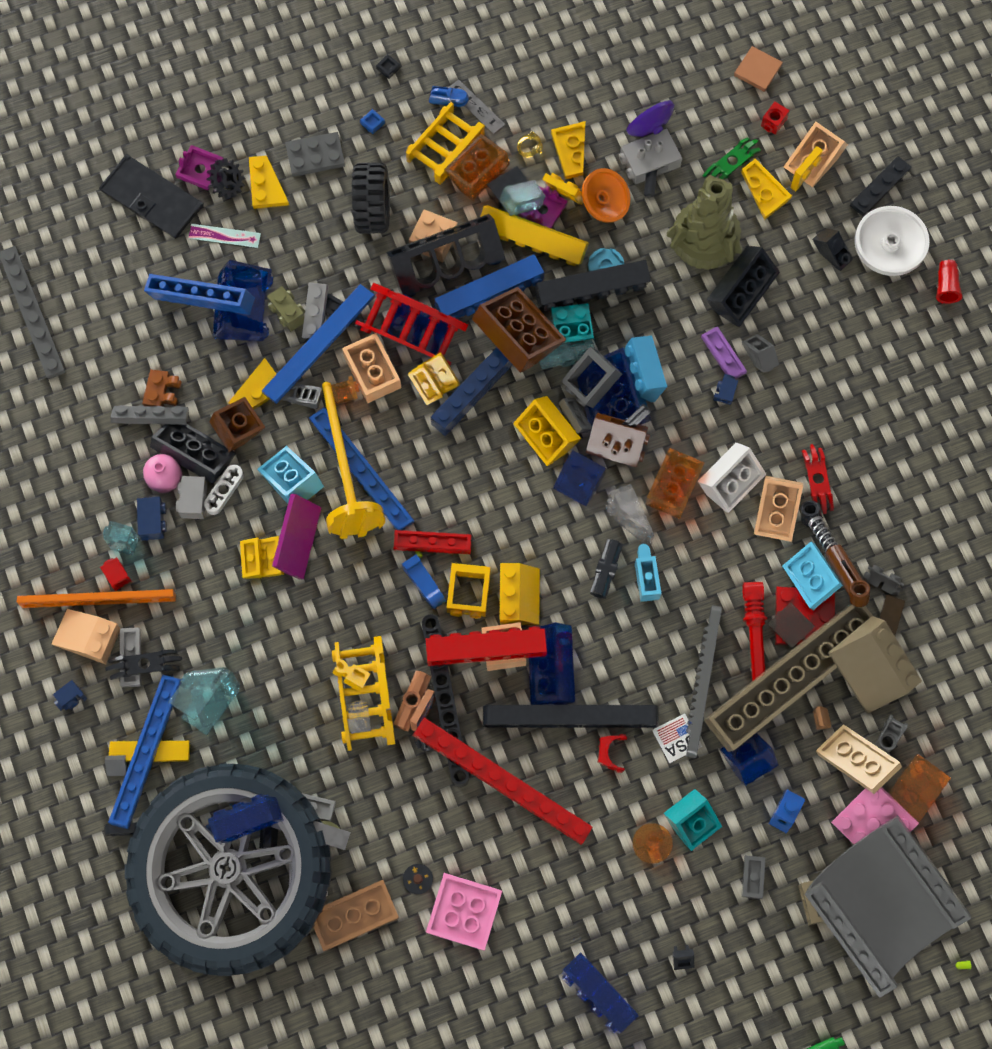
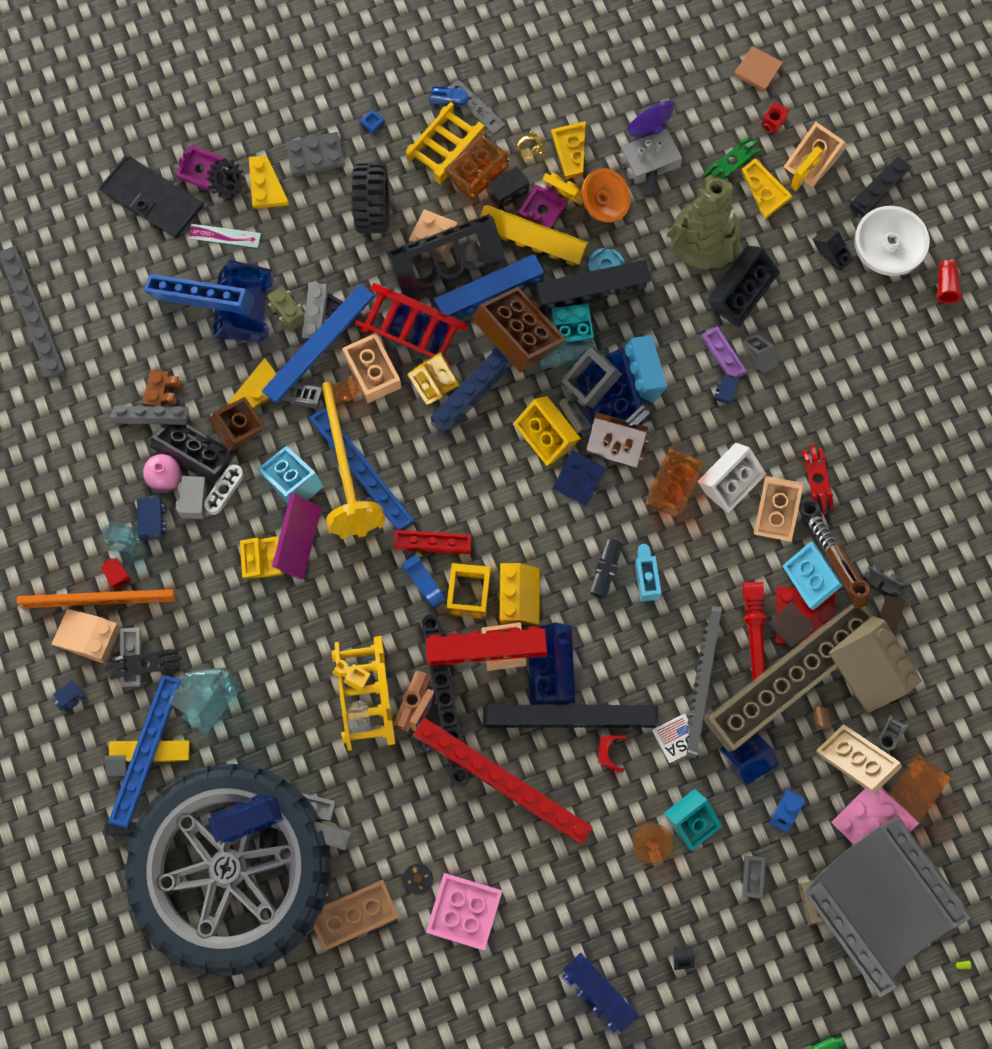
(388, 66): black tile -> none
(522, 197): clear light blue brick -> none
(629, 514): clear slope -> none

